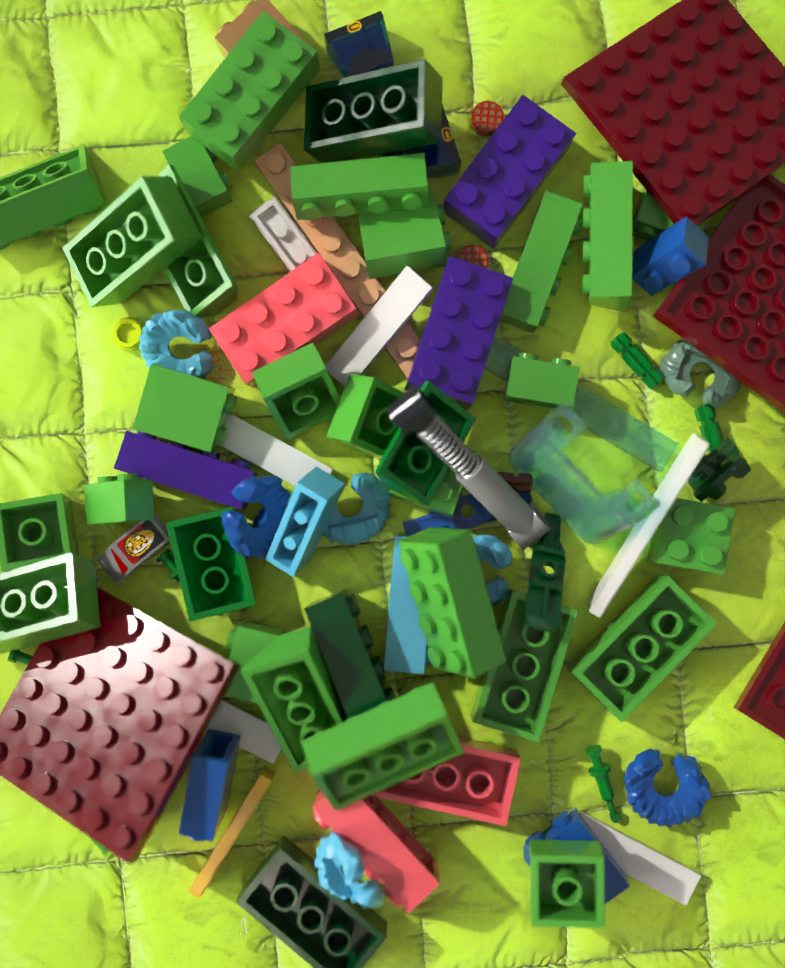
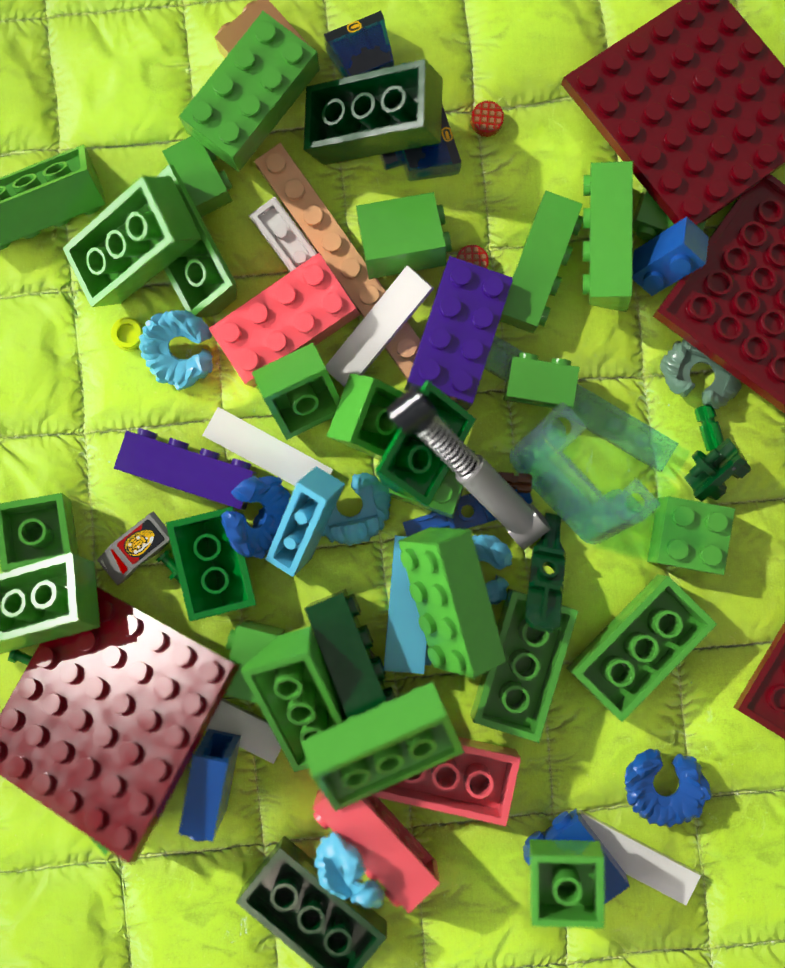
(119, 500): bright green brick -> none
(185, 408): bright green brick -> none
(232, 832): yellow tile -> none
(359, 186): bright green brick -> none
(508, 171): dark purple brick -> none
(600, 772): green piece -> none
(637, 360): green axle -> none
(643, 531): white tile -> none

